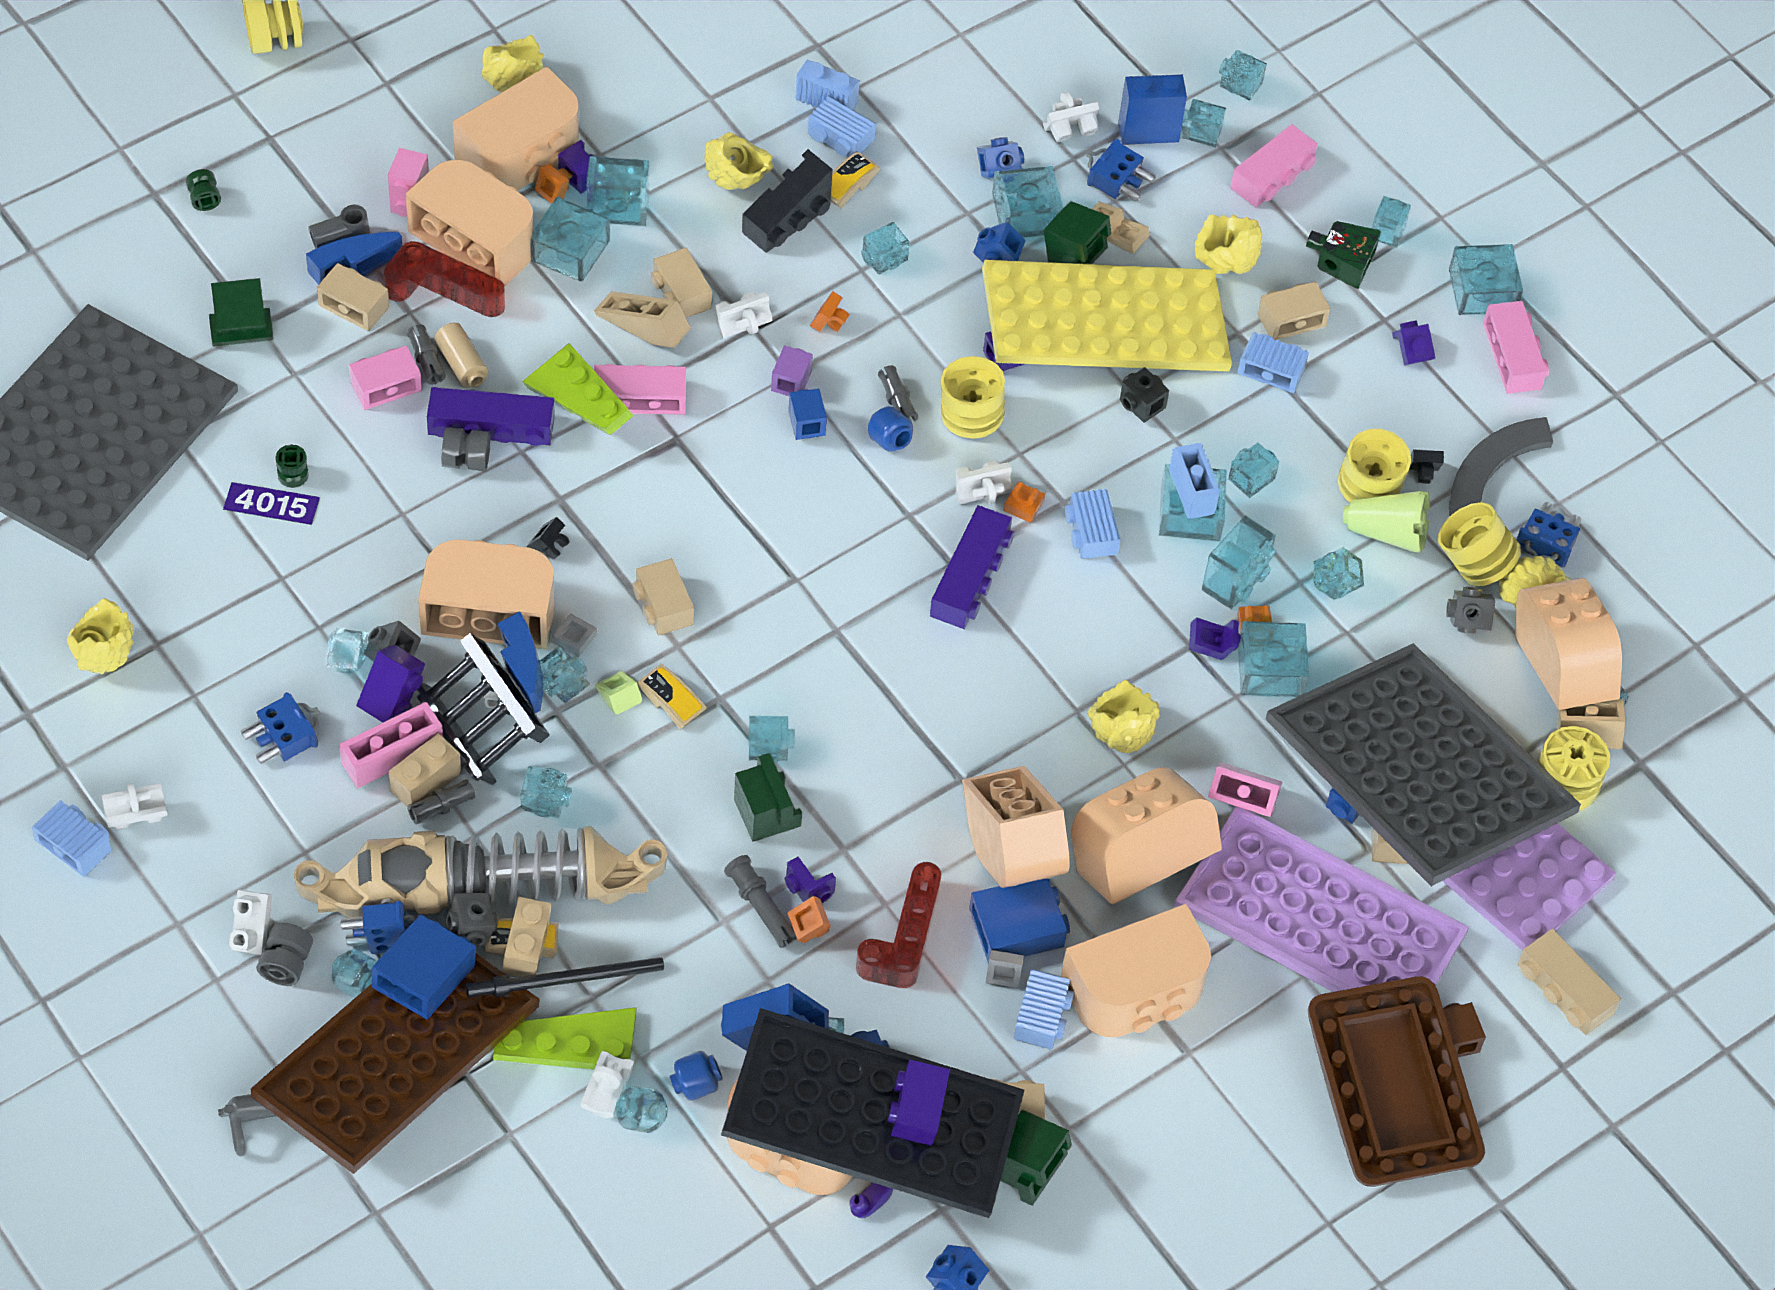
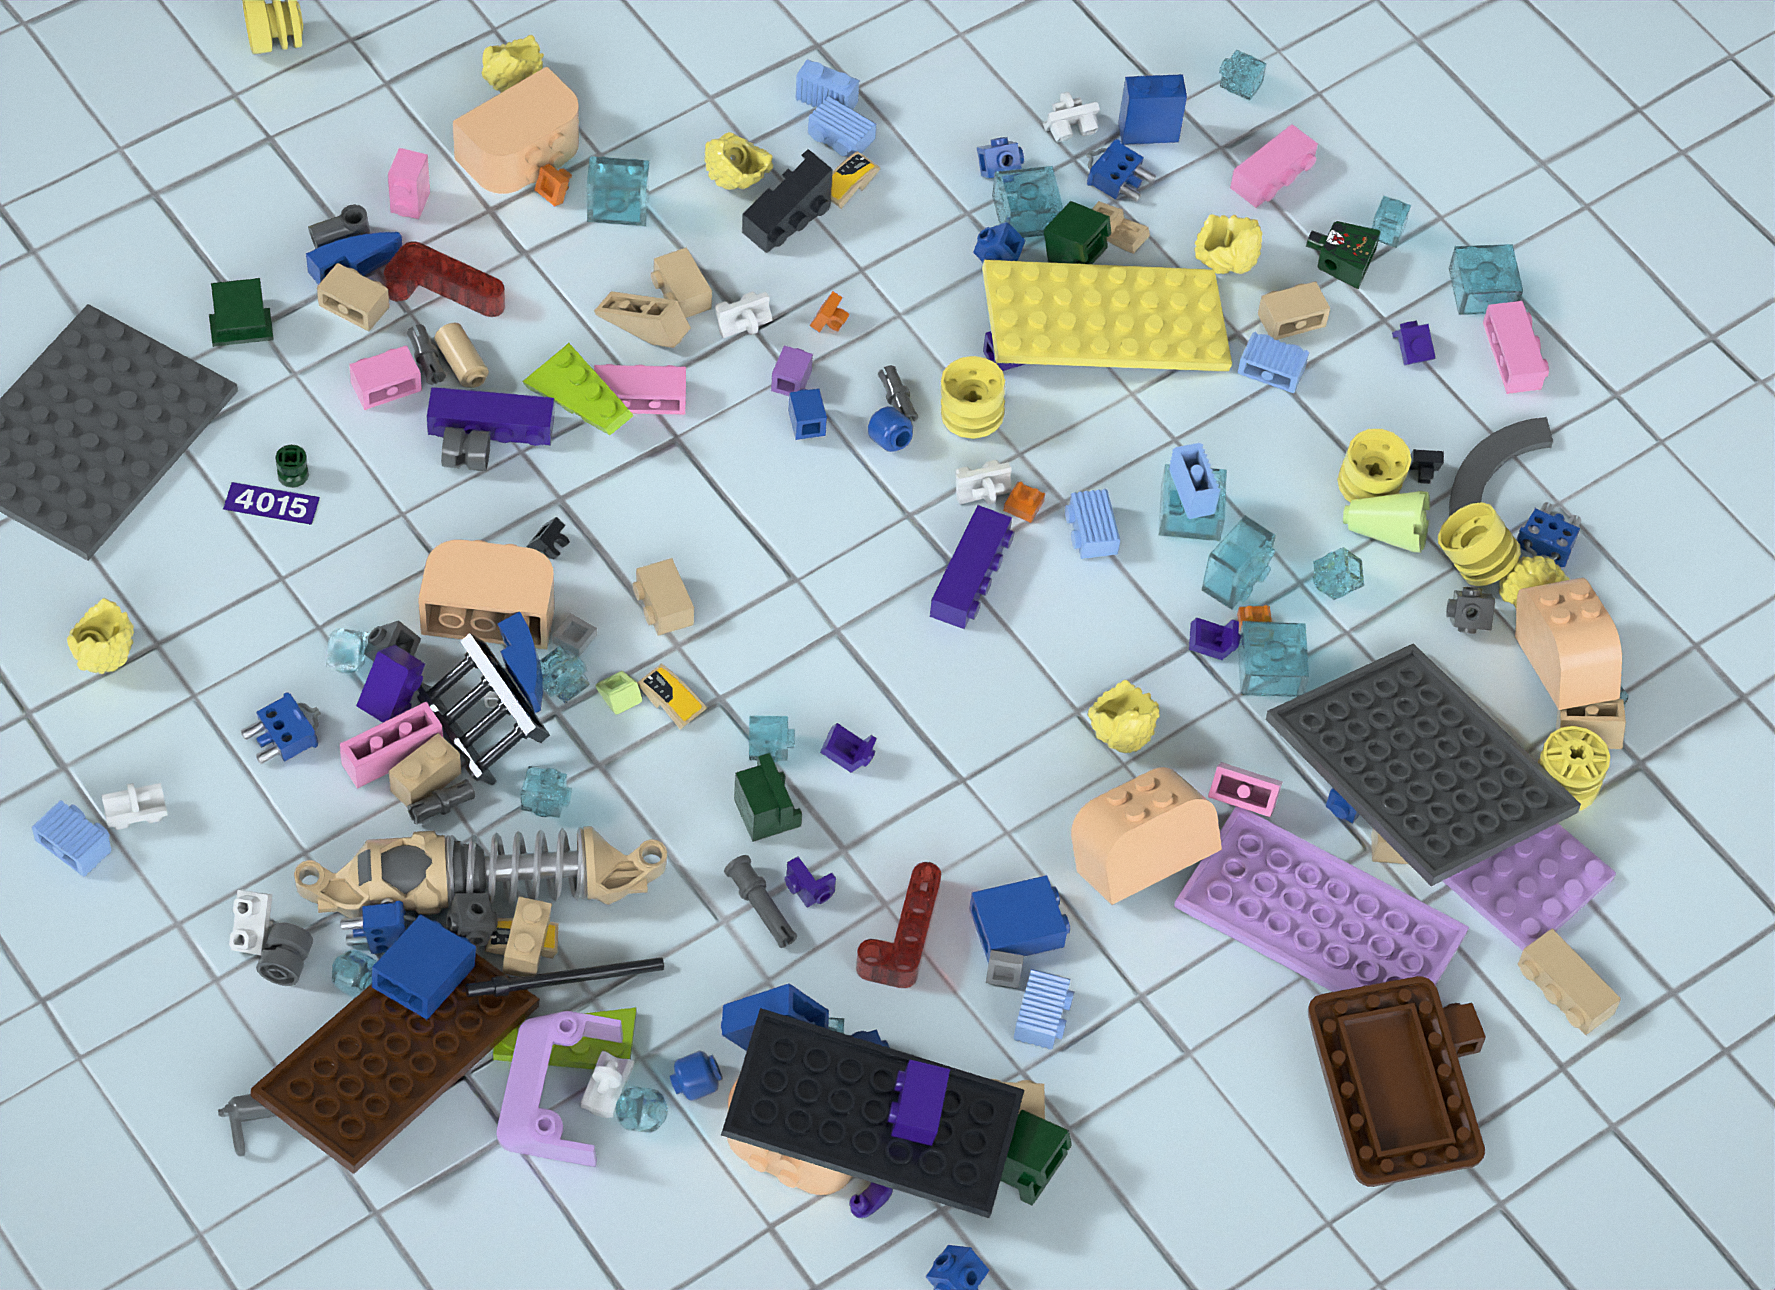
(203, 190): dark green wheel -> none
(472, 218): light nougat brick -> none
(521, 1123): none -> lavender windscreen
(569, 239): clear light blue brick -> none
(576, 162): dark purple brick -> none
(809, 920): orange tile -> none
(847, 748): none -> dark purple bracket
(885, 248): clear light blue brick -> none
(1016, 827): light nougat brick -> none
(1138, 973): light nougat brick -> none
(1144, 394): pearl dark grey brick -> none
(1203, 122): clear light blue brick -> none
(1253, 469): clear light blue brick -> none

